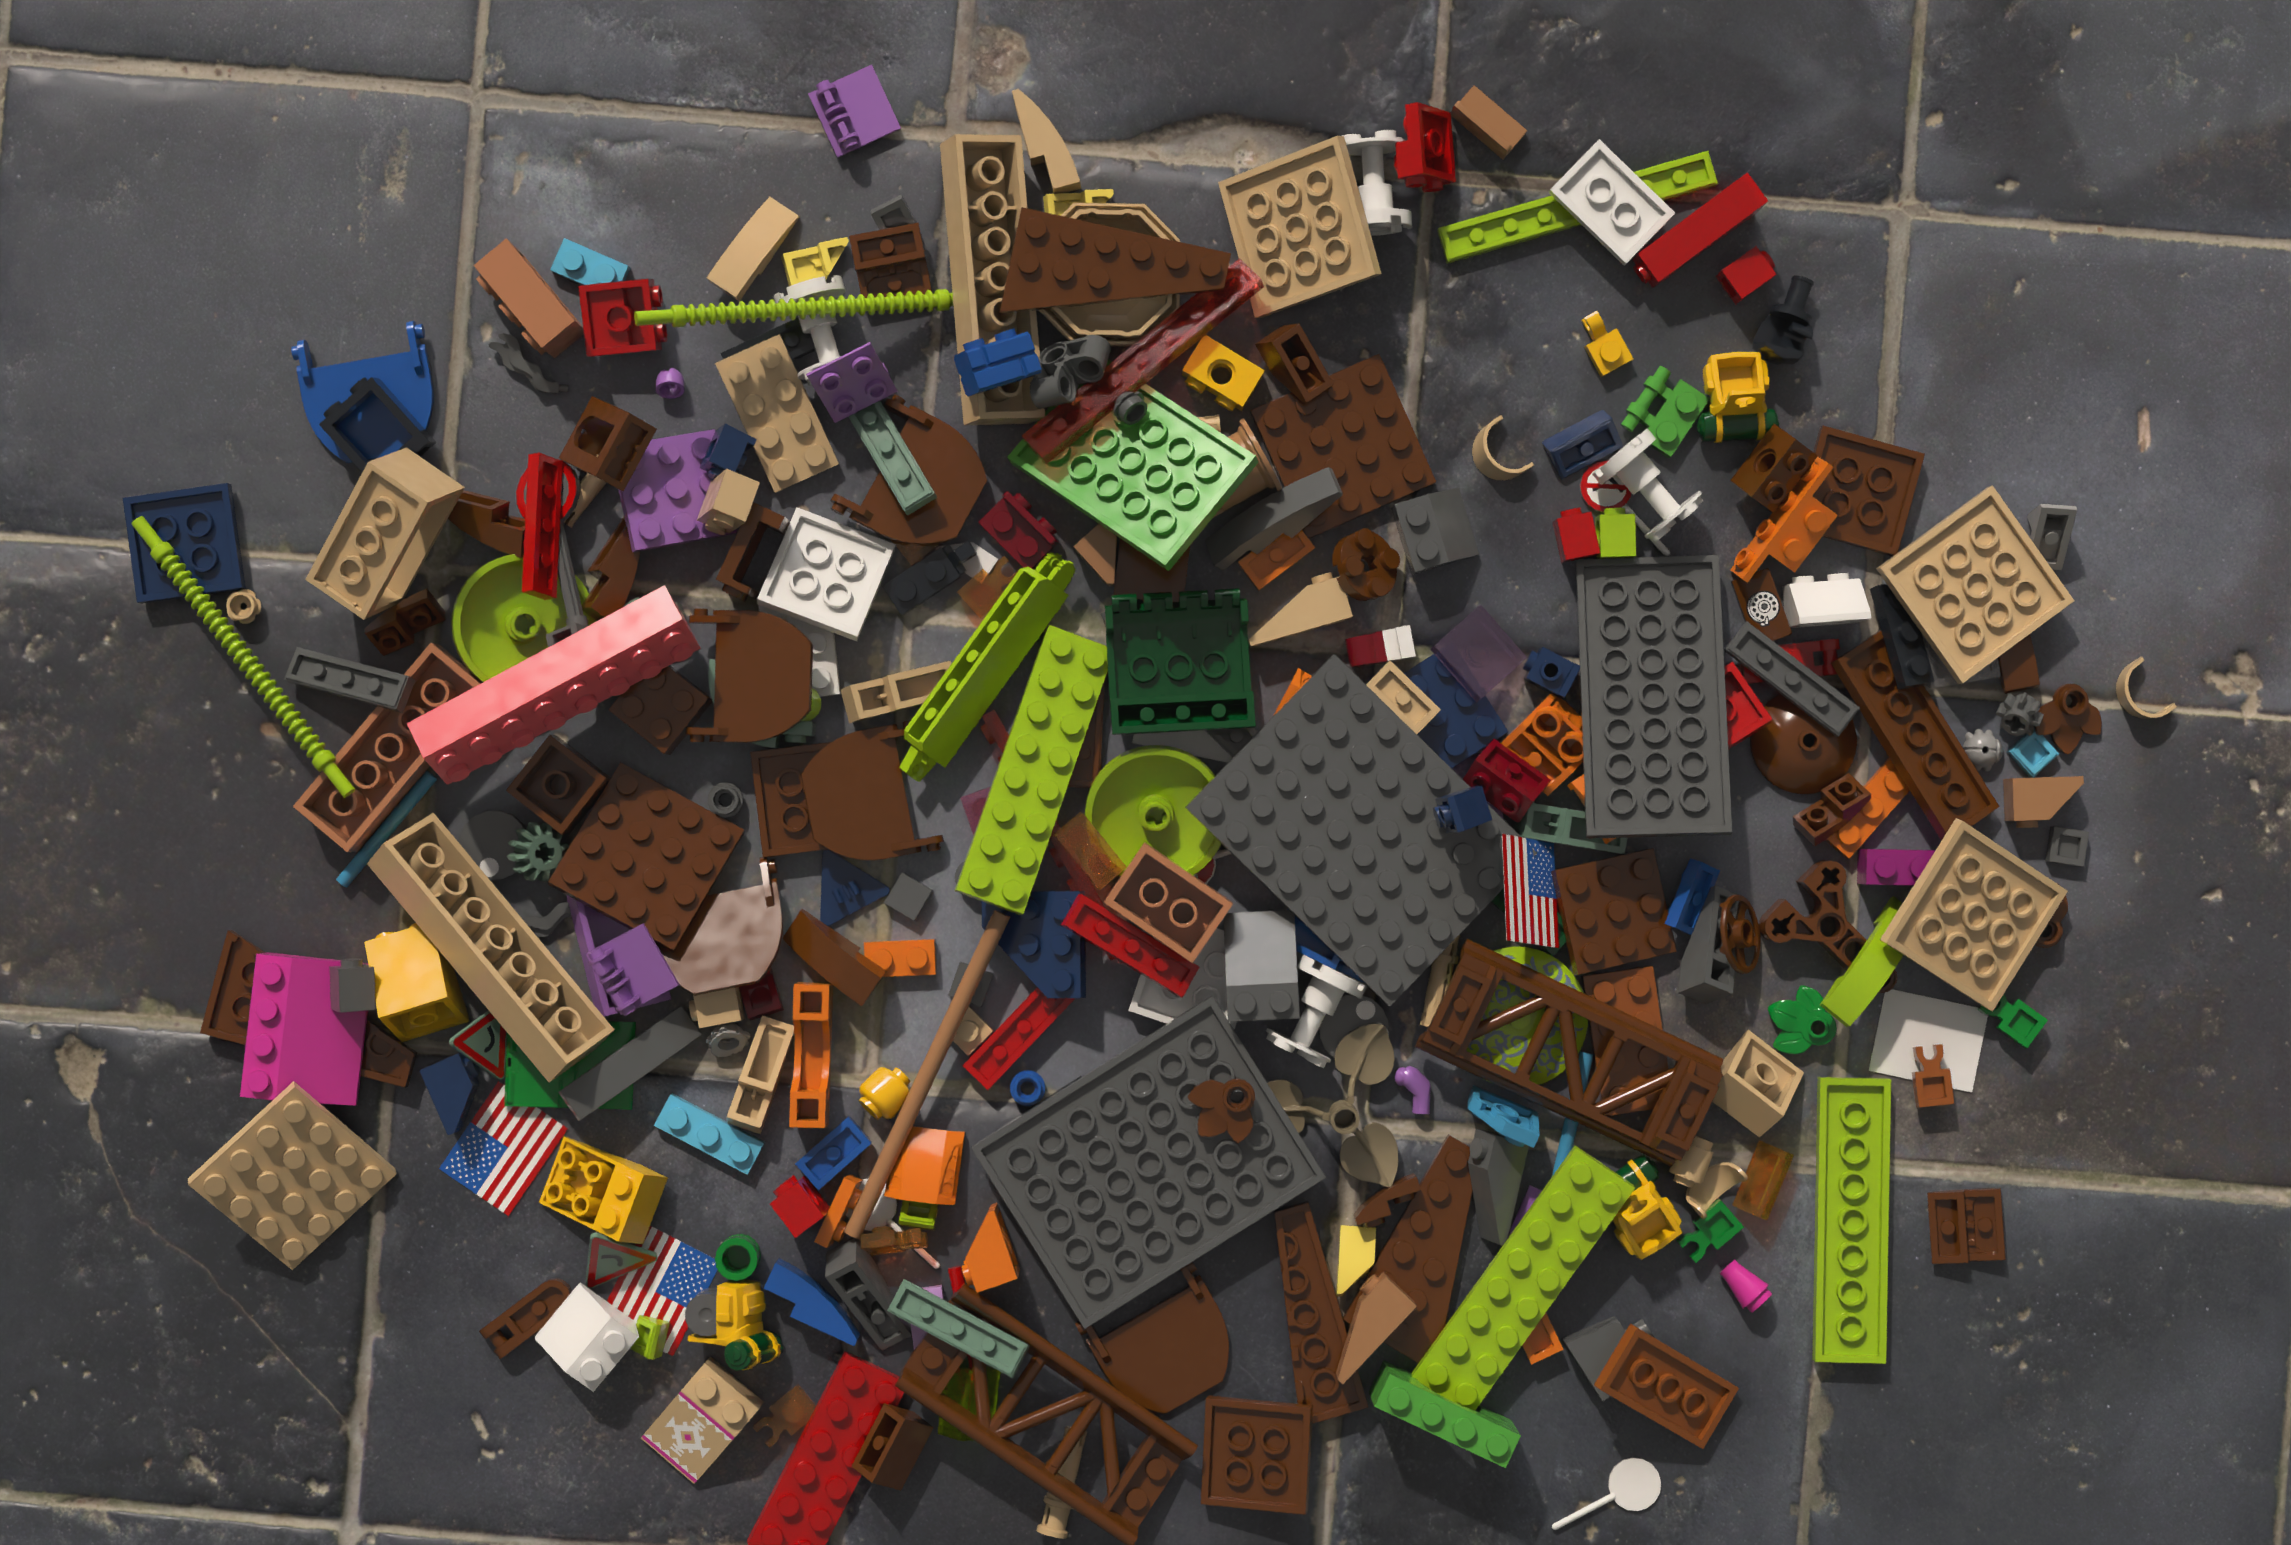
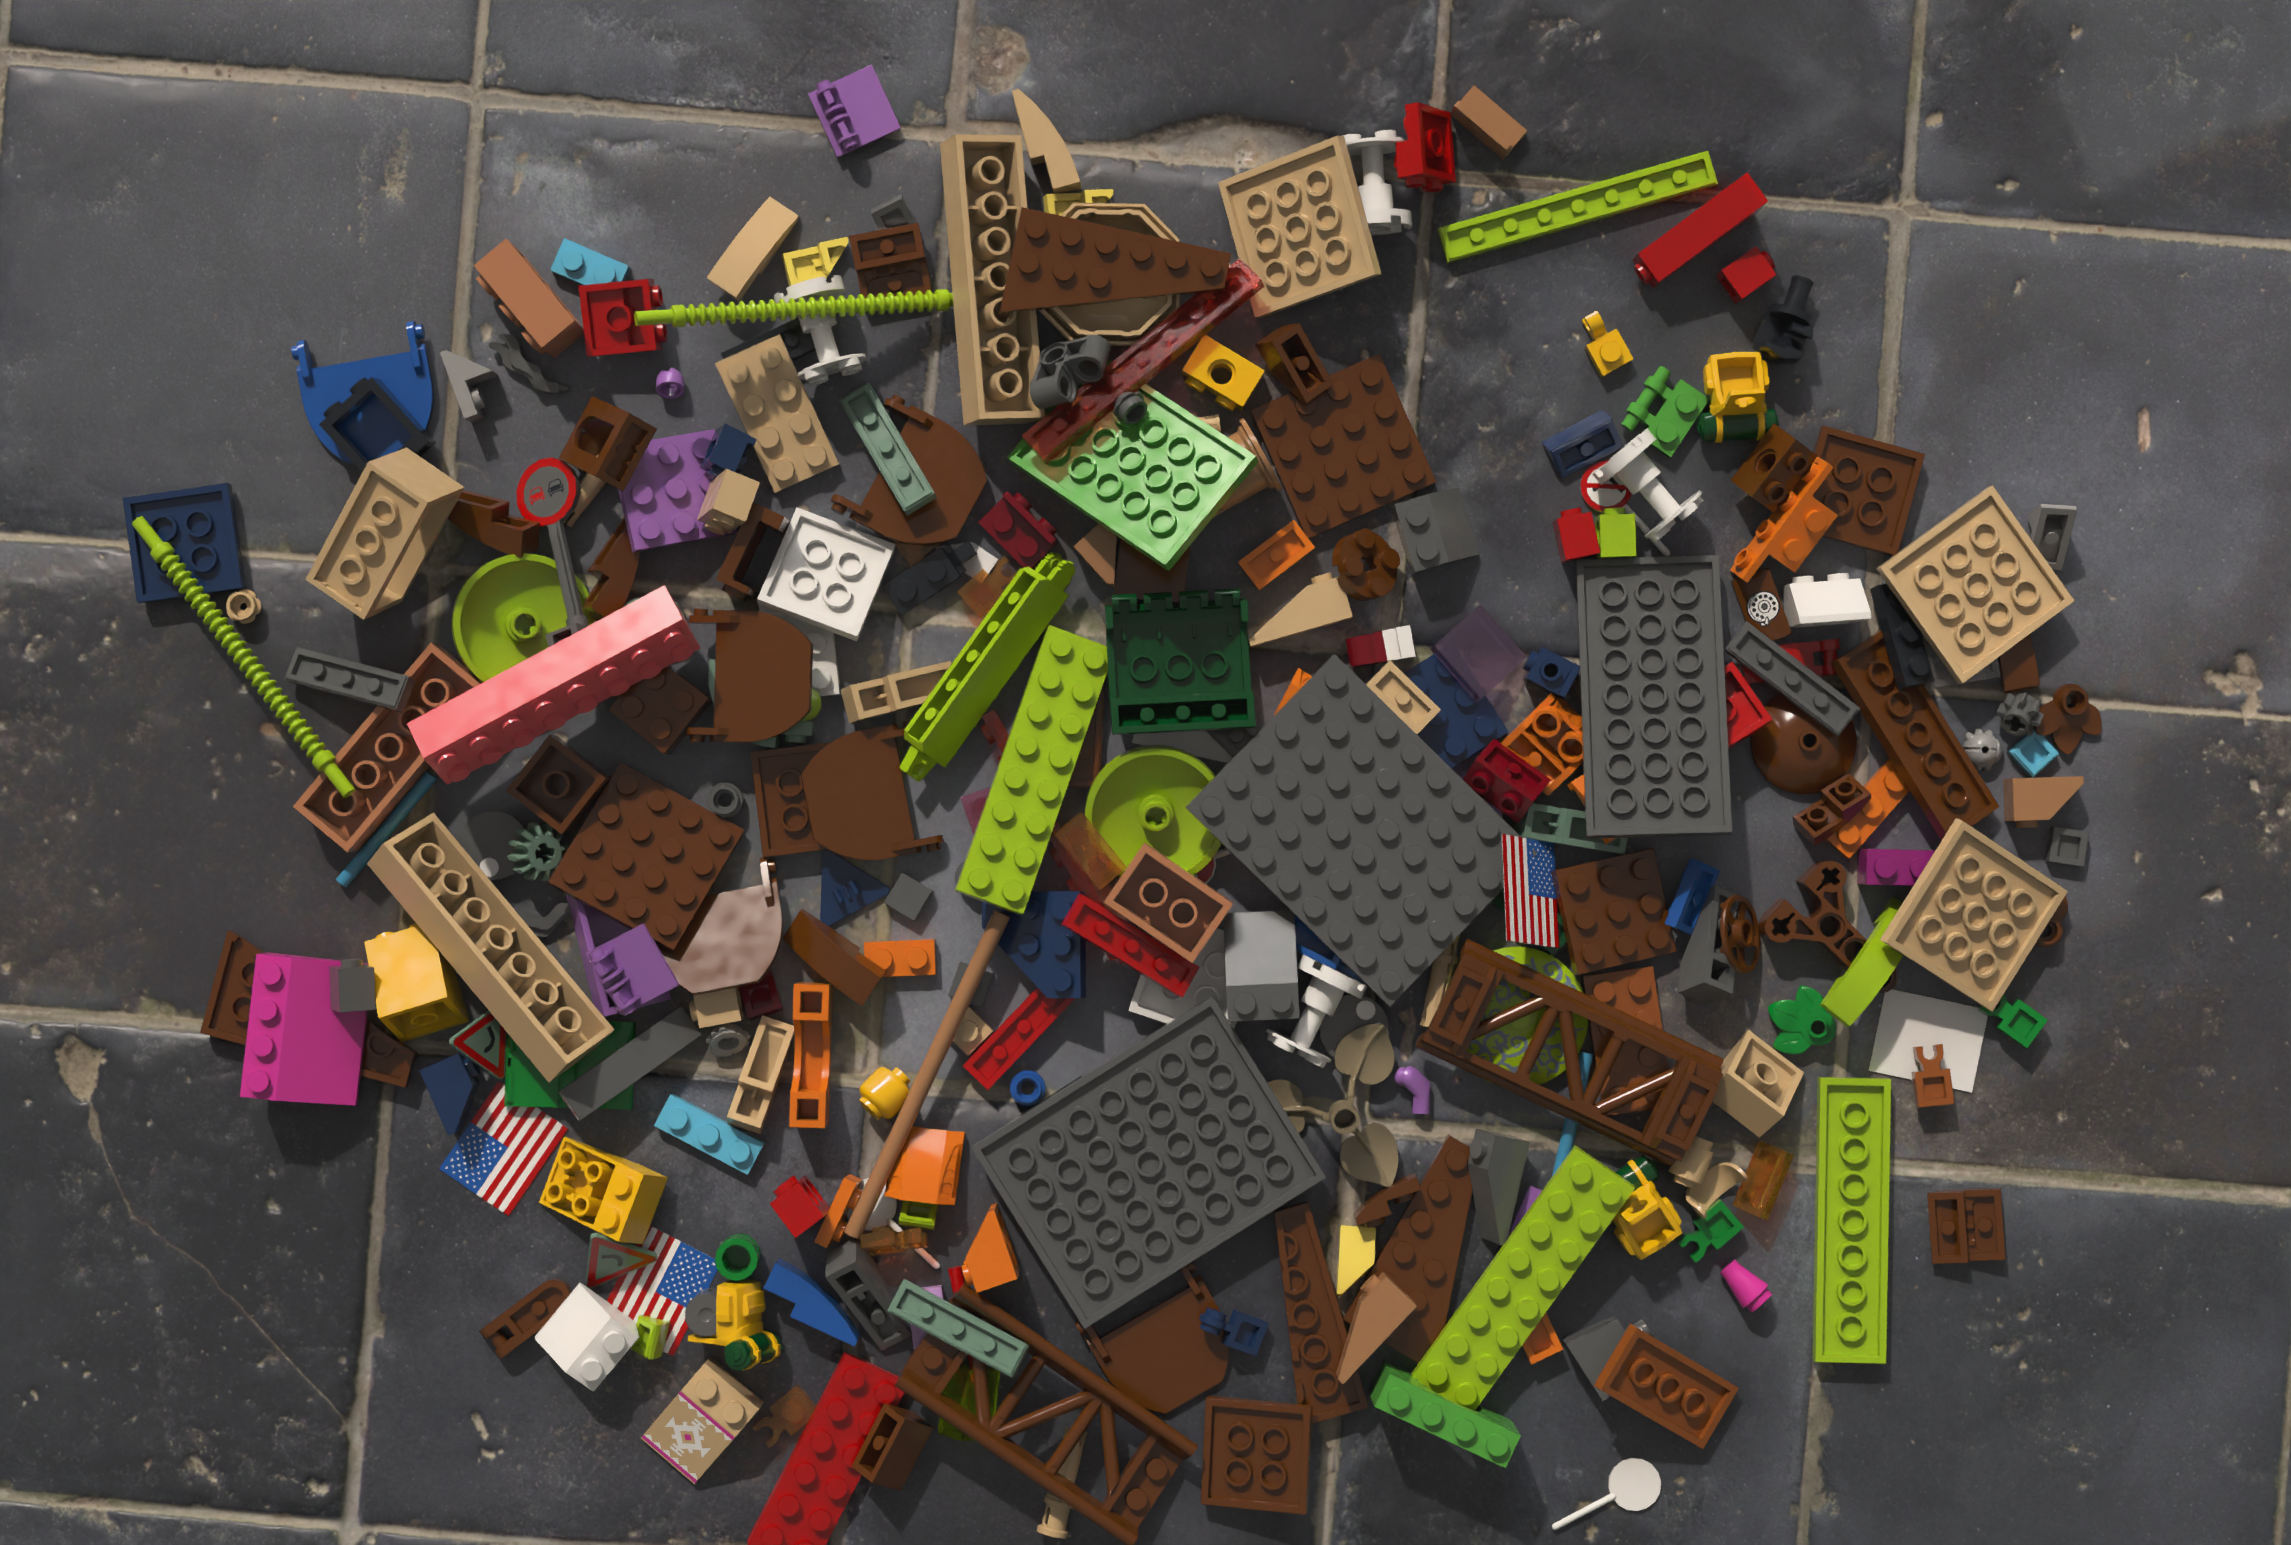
(292, 1175): tan plate -> none
(398, 624): reddish brown slope -> none
(463, 376): none -> light grey slope
(542, 526): red plate -> none
(833, 1153): blue plate -> none
(852, 382): medium lavender hinge -> none
(998, 362): blue brick -> none
(1220, 1112): reddish brown plate -> none
(1241, 1332): none -> dark blue plate
(1279, 513): dark grey slope -> none
(1462, 810): dark blue slope -> none
(1484, 460): tan helmet -> none
(1508, 1118): dark azure plate -> none
(1611, 202): white plate -> none
(2124, 696): tan helmet -> none

